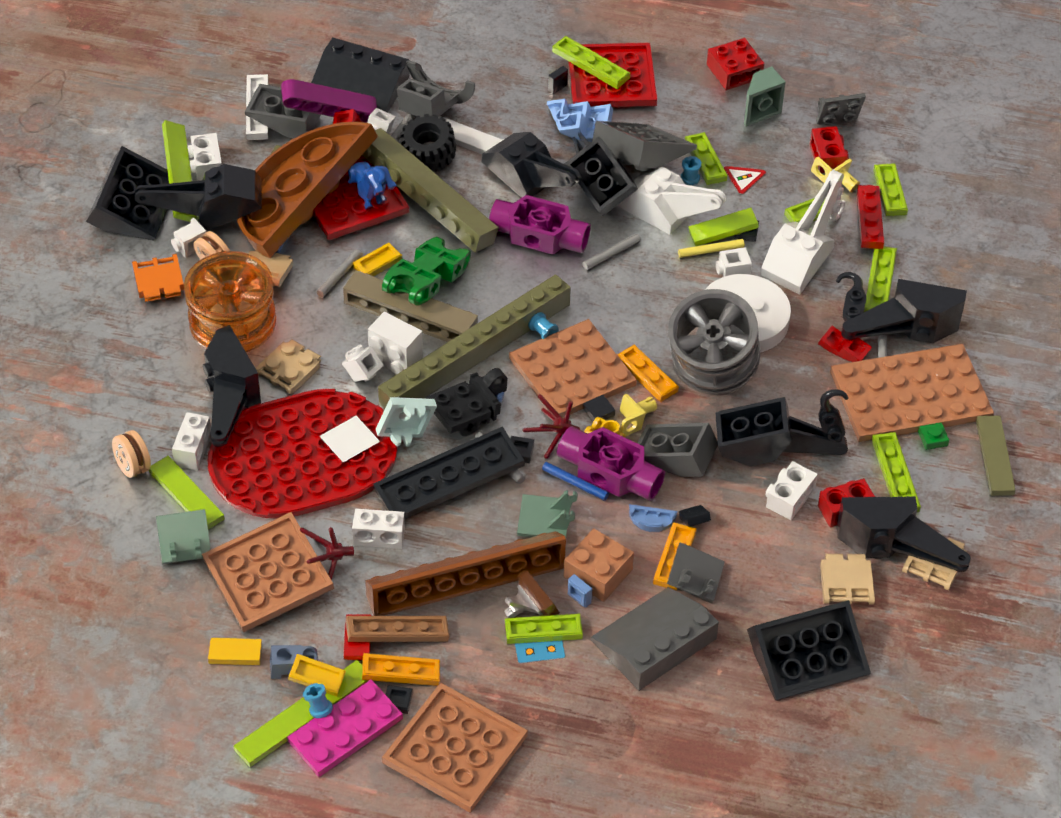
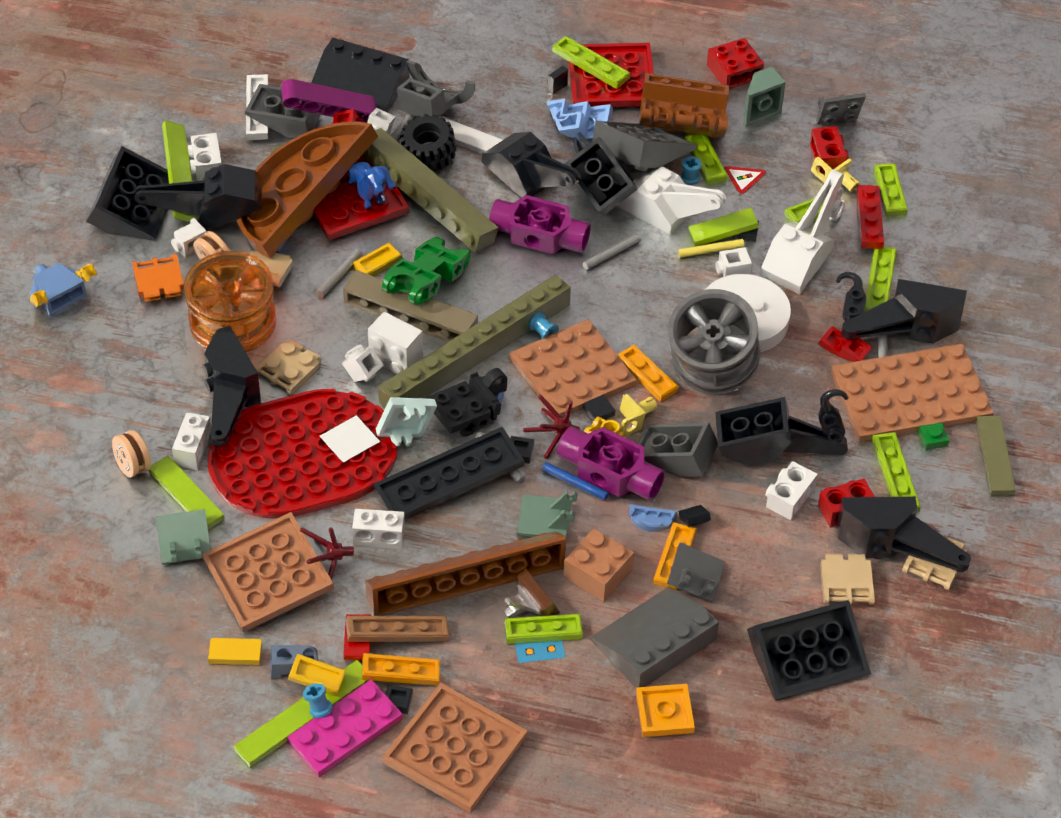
(59, 286): none -> medium blue torso
(579, 591): medium blue tile -> none
(665, 710): none -> light orange plate
(684, 105): none -> dark orange slope

